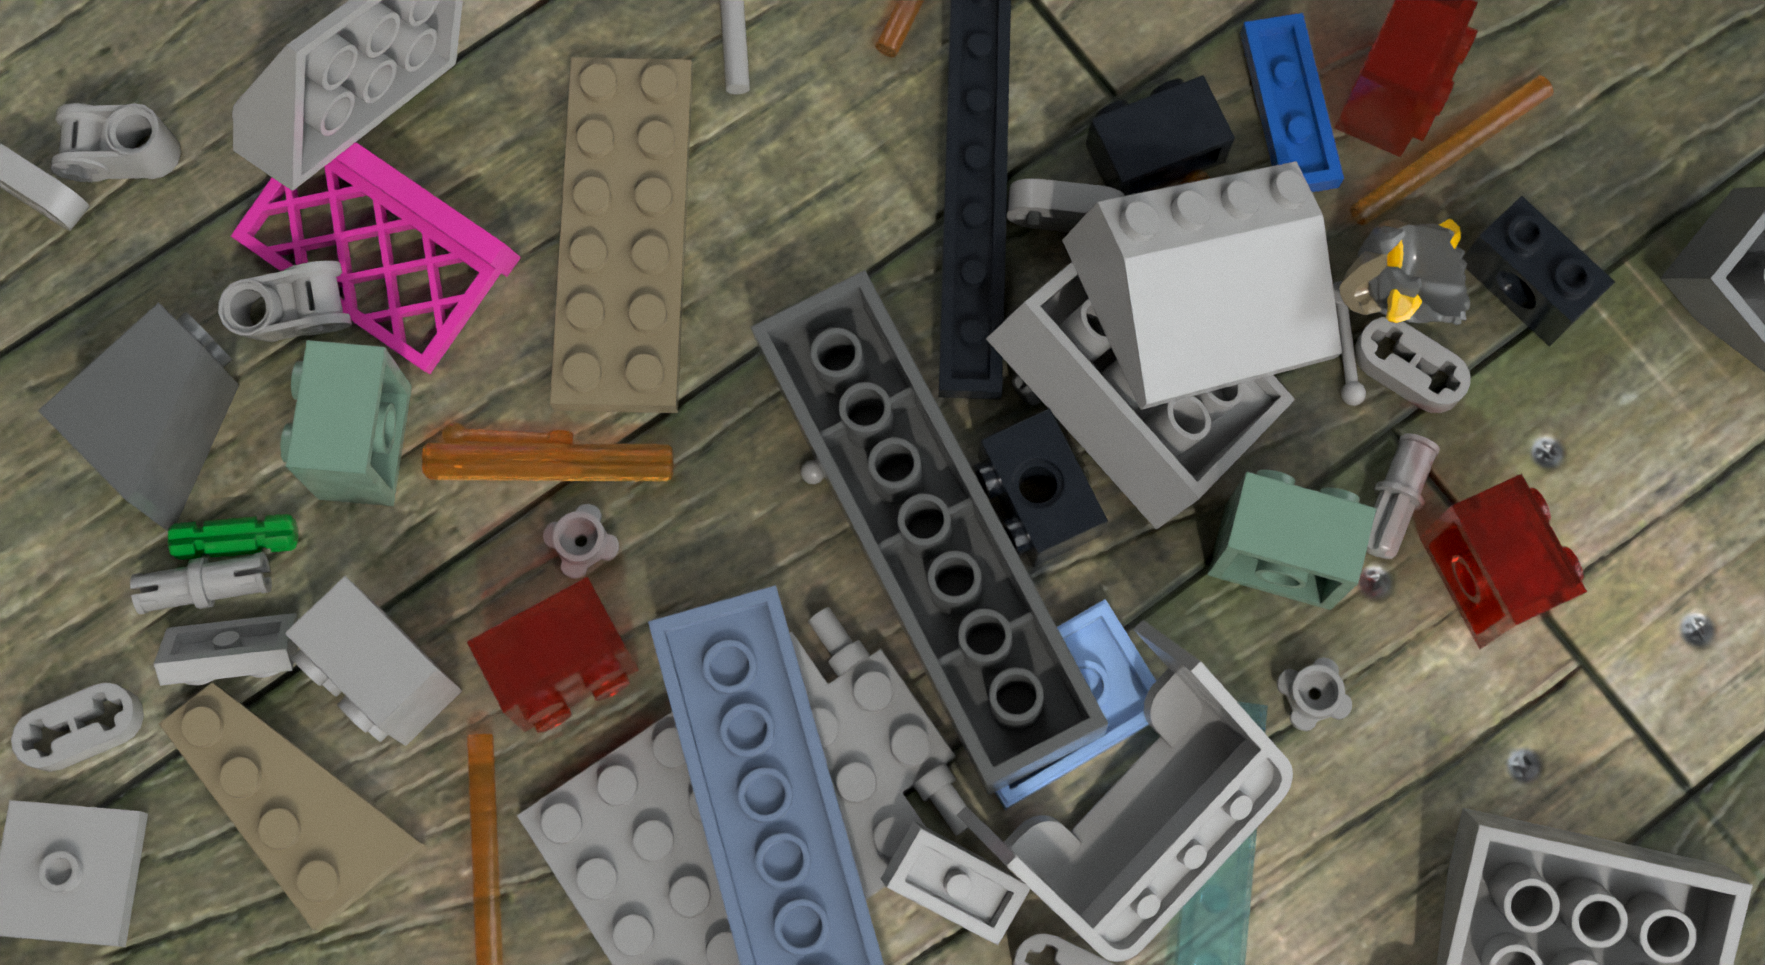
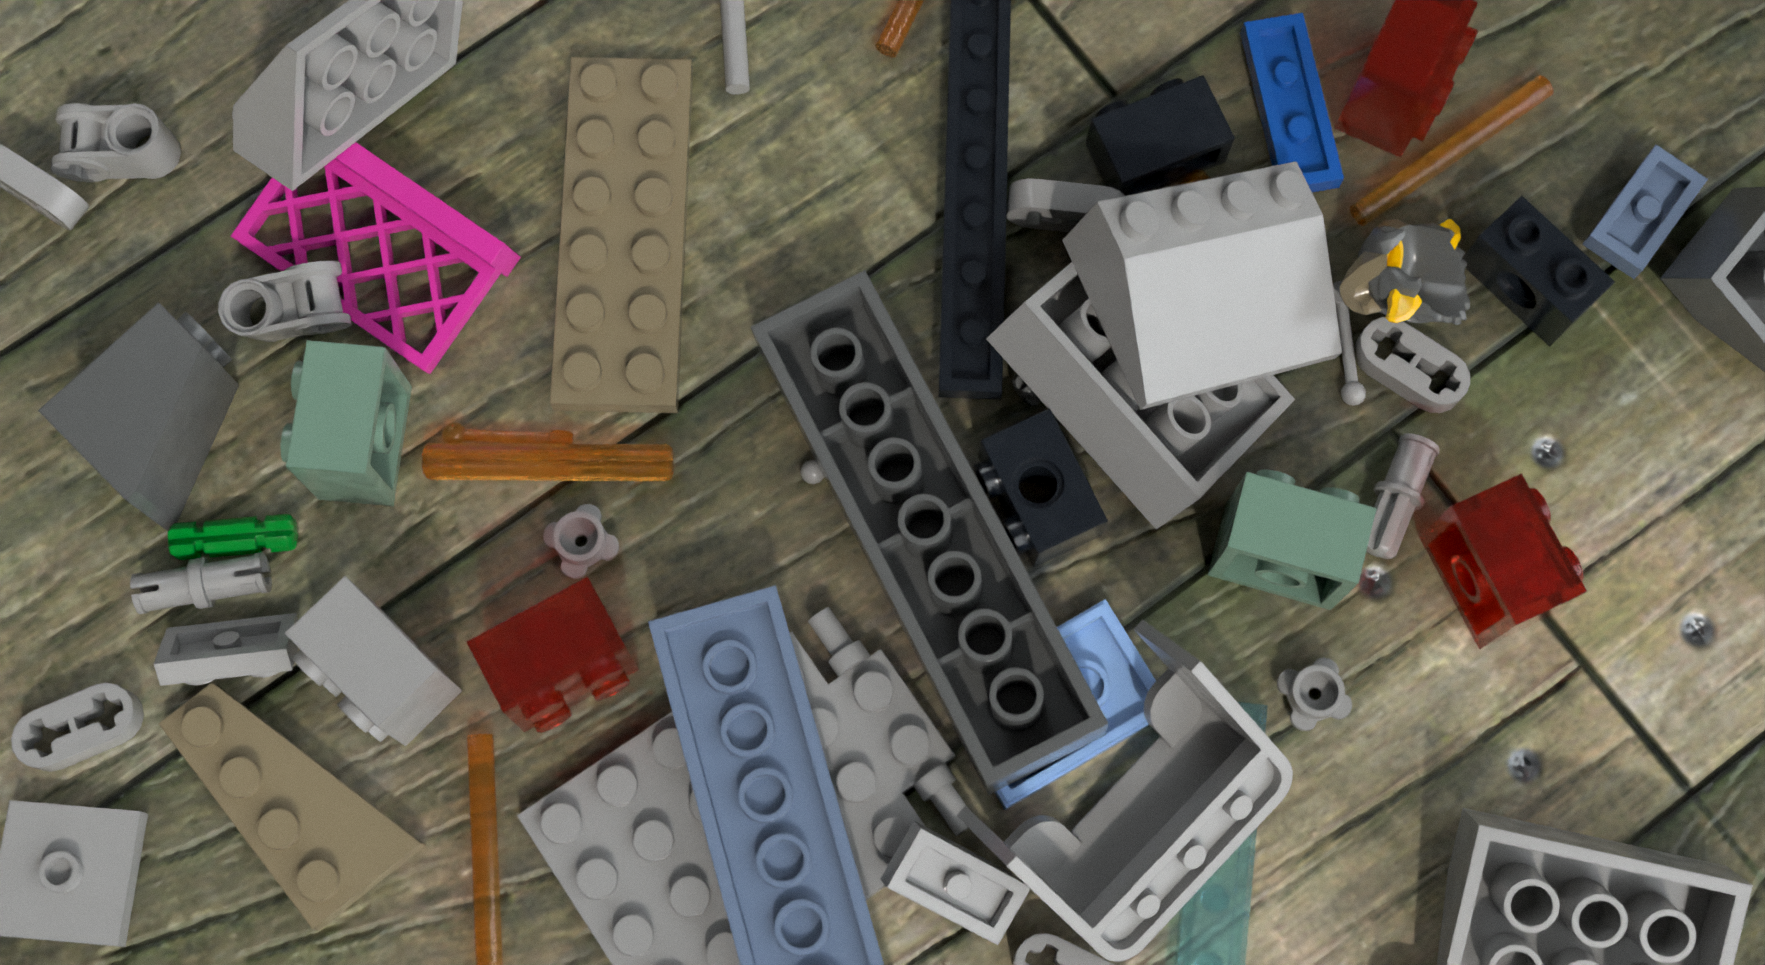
(1645, 212): none -> sand blue plate

